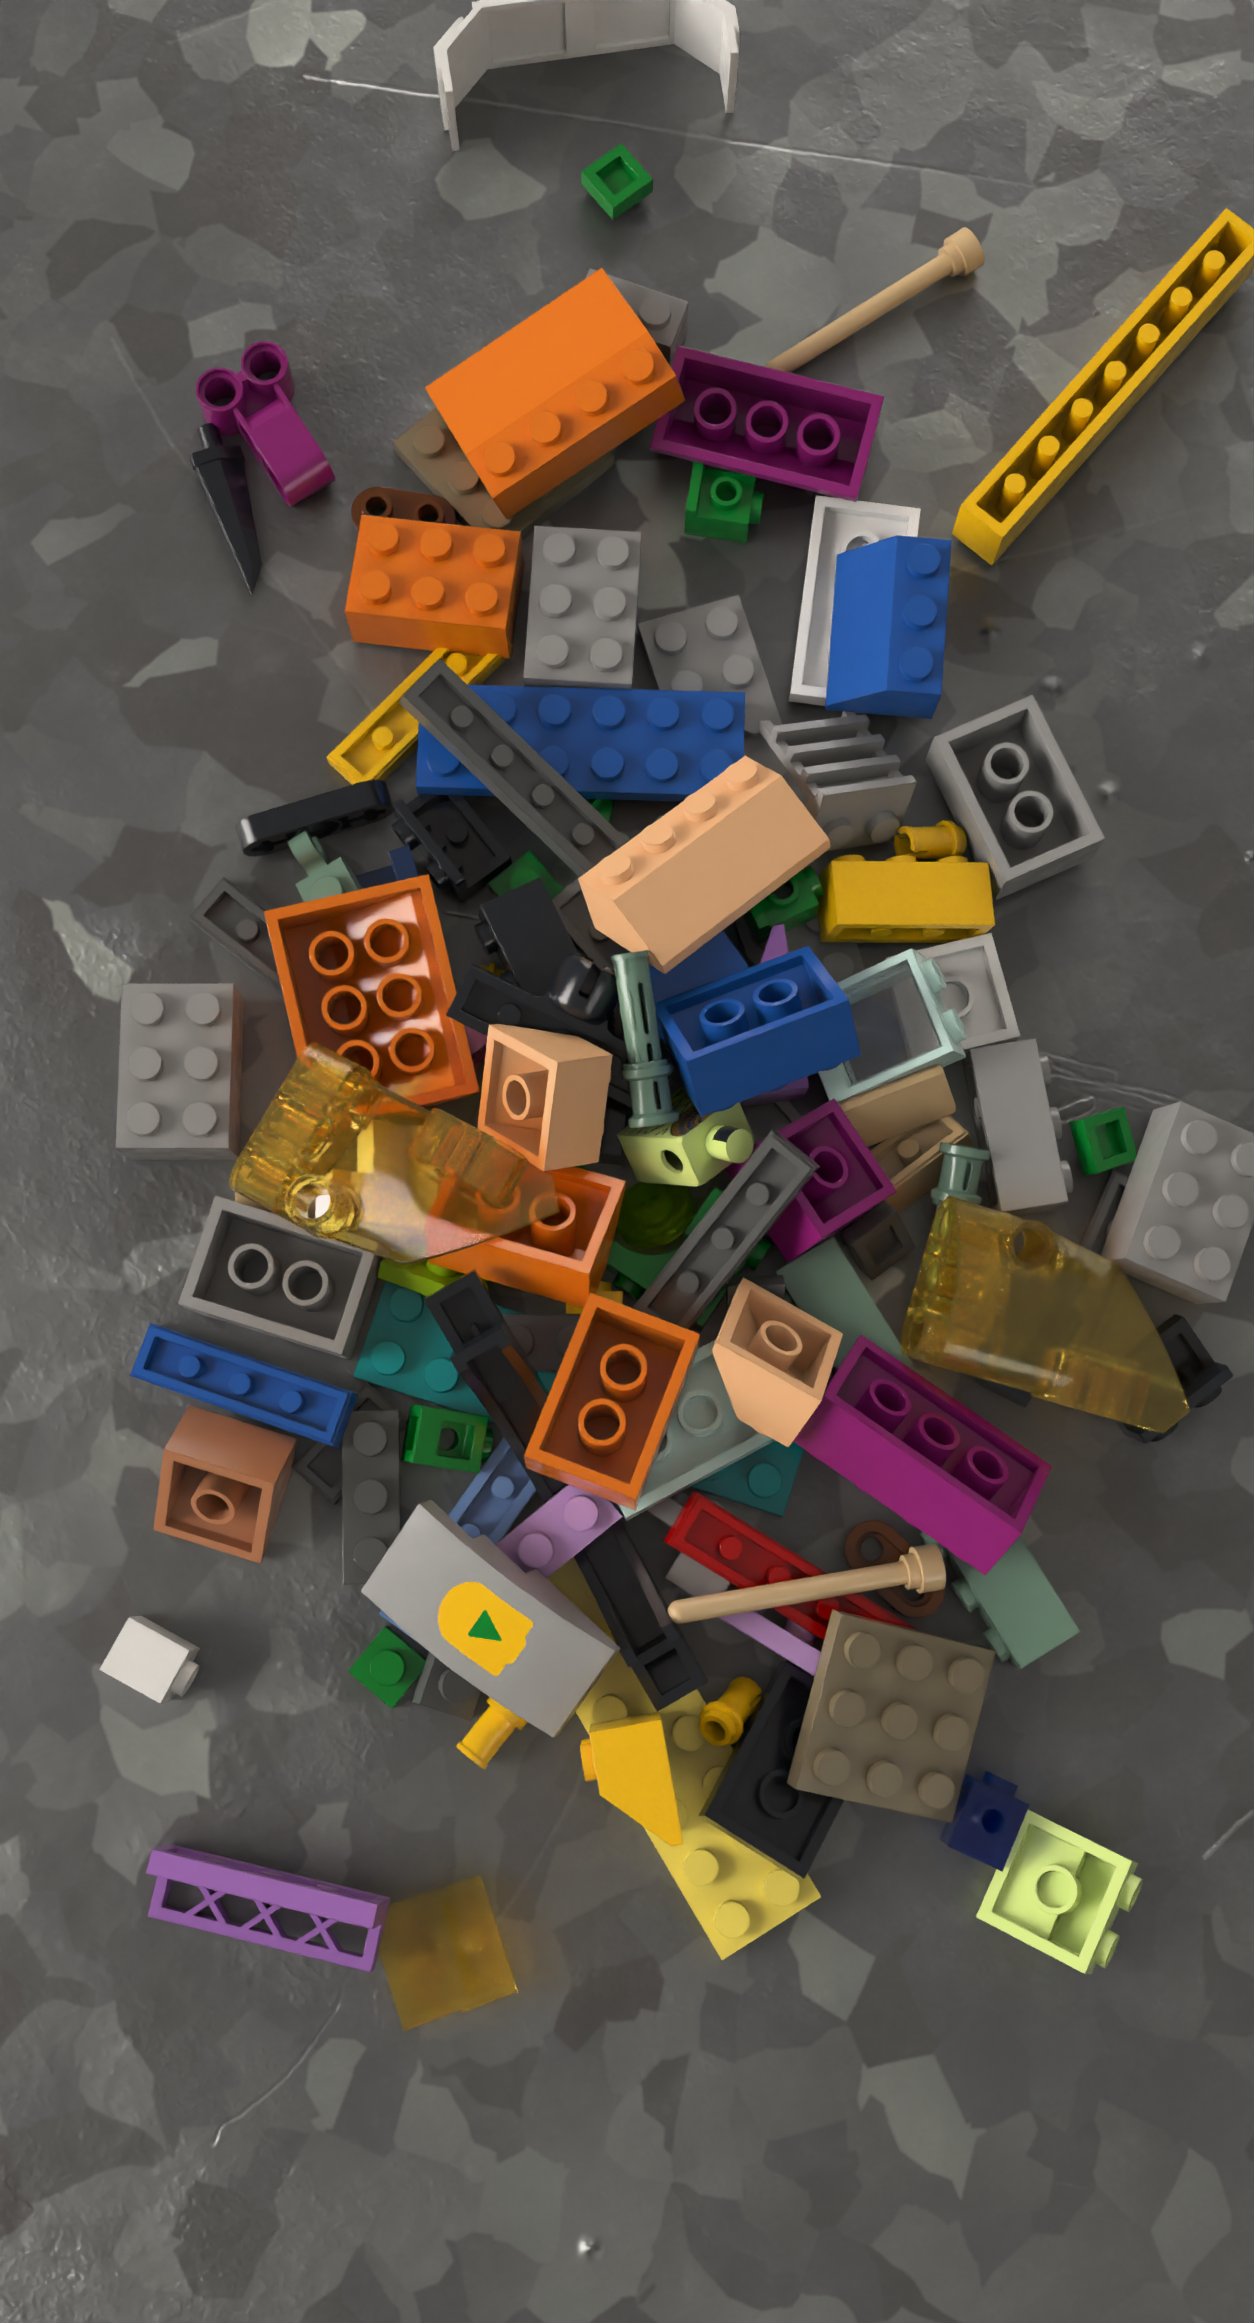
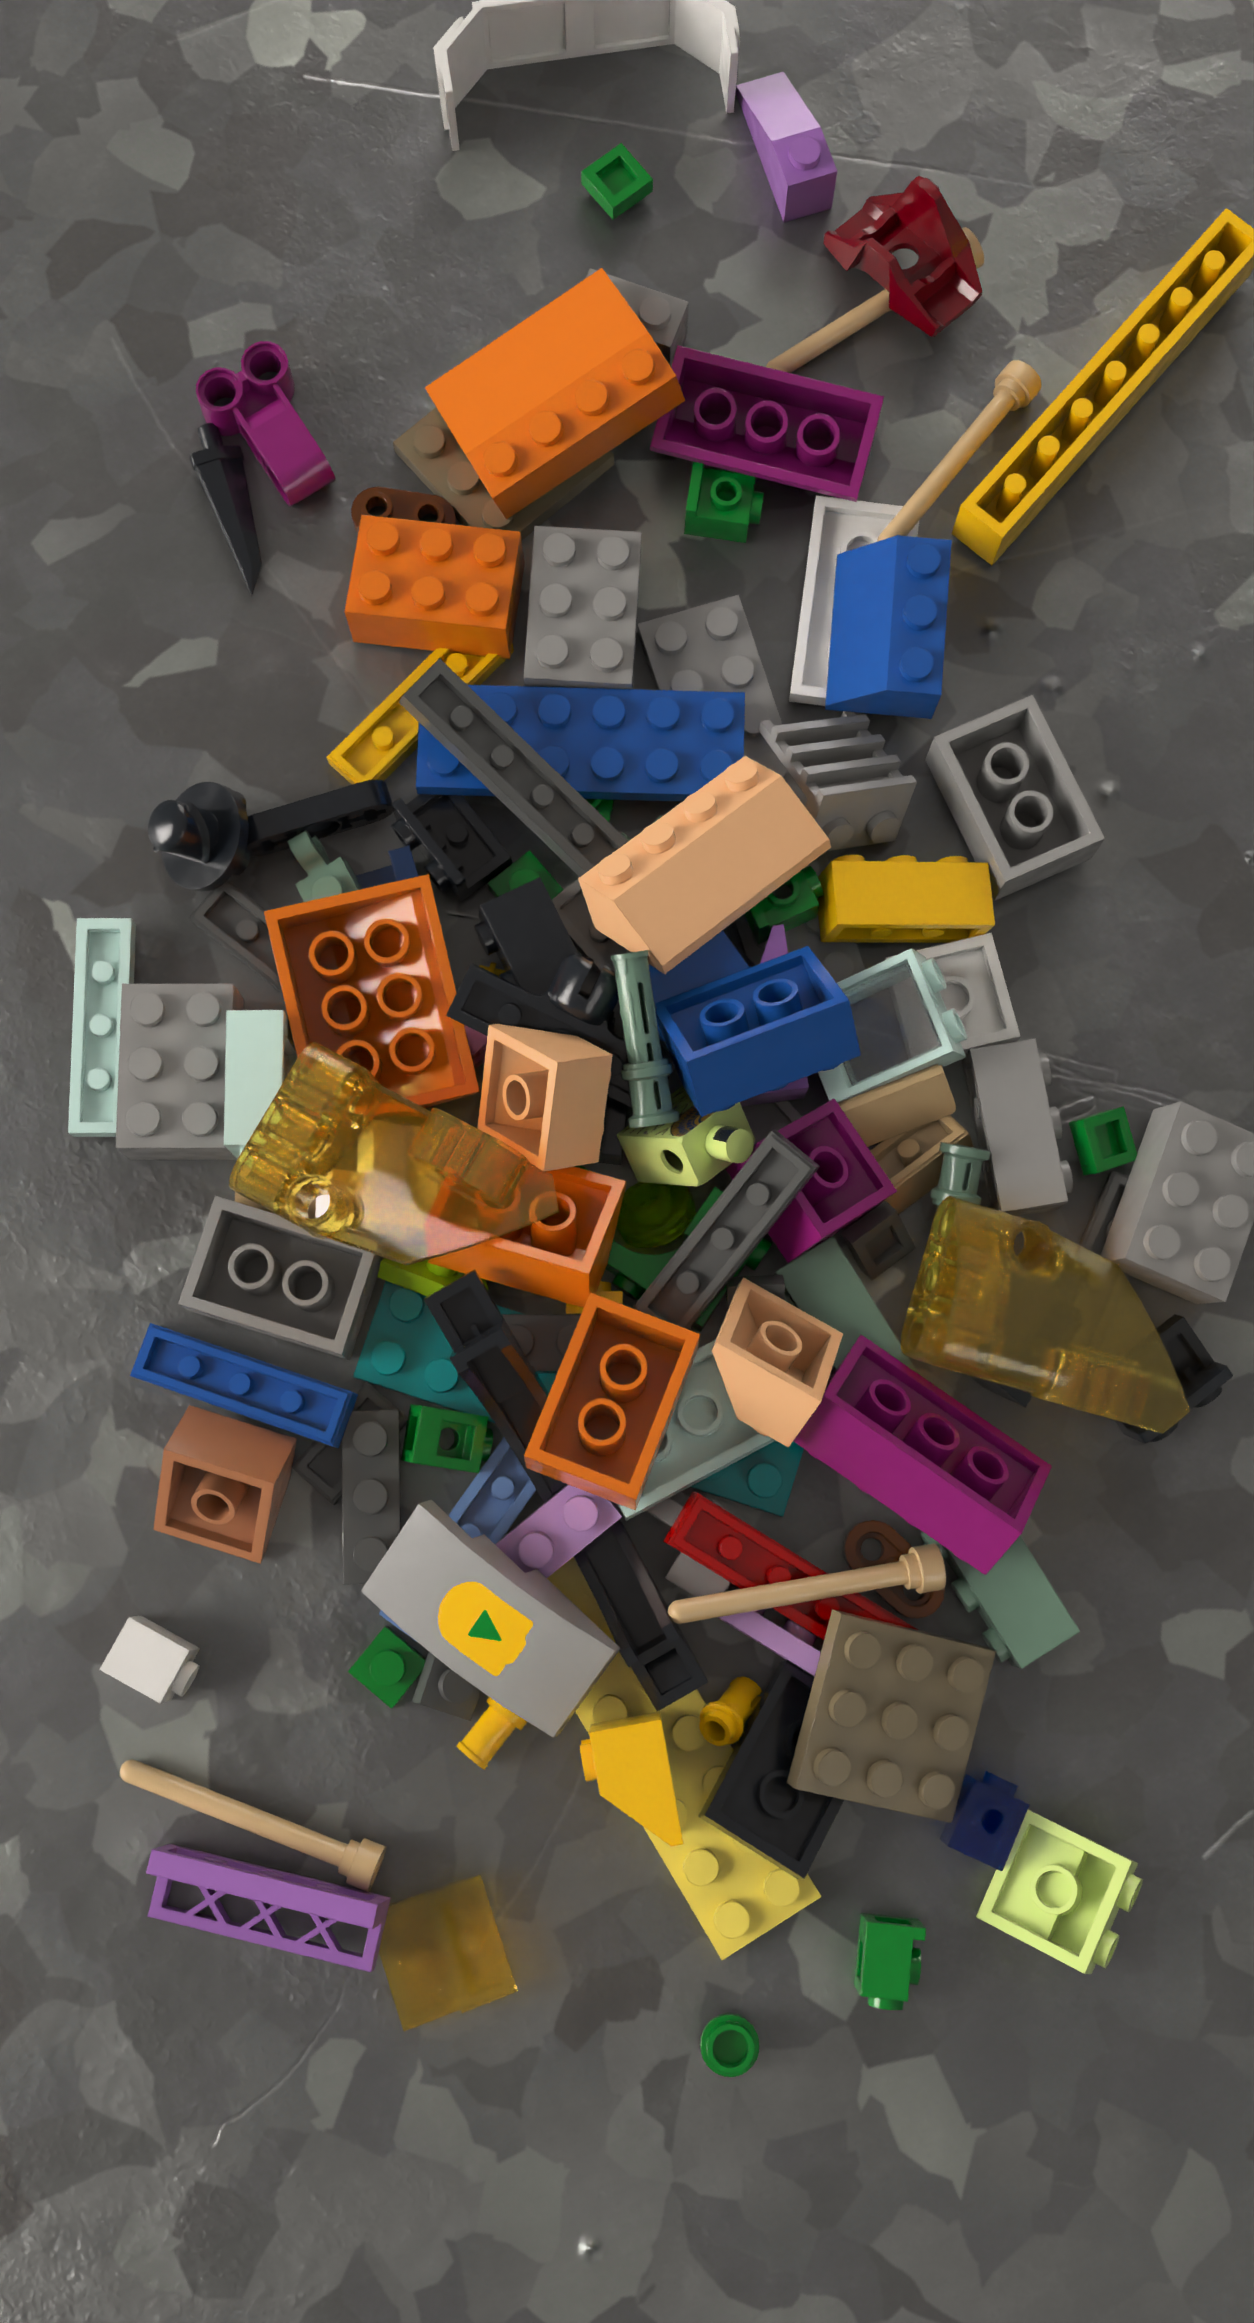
(101, 966): none -> light aqua plate
(202, 835): none -> black plate
(256, 1064): none -> light aqua window
(355, 1860): none -> tan piece
(729, 2045): none -> green plate
(789, 146): none -> medium lavender slope
(887, 1959): none -> green brick
(919, 219): none -> dark red piece
(931, 842): yellow pin -> none
(1013, 390): none -> tan piece

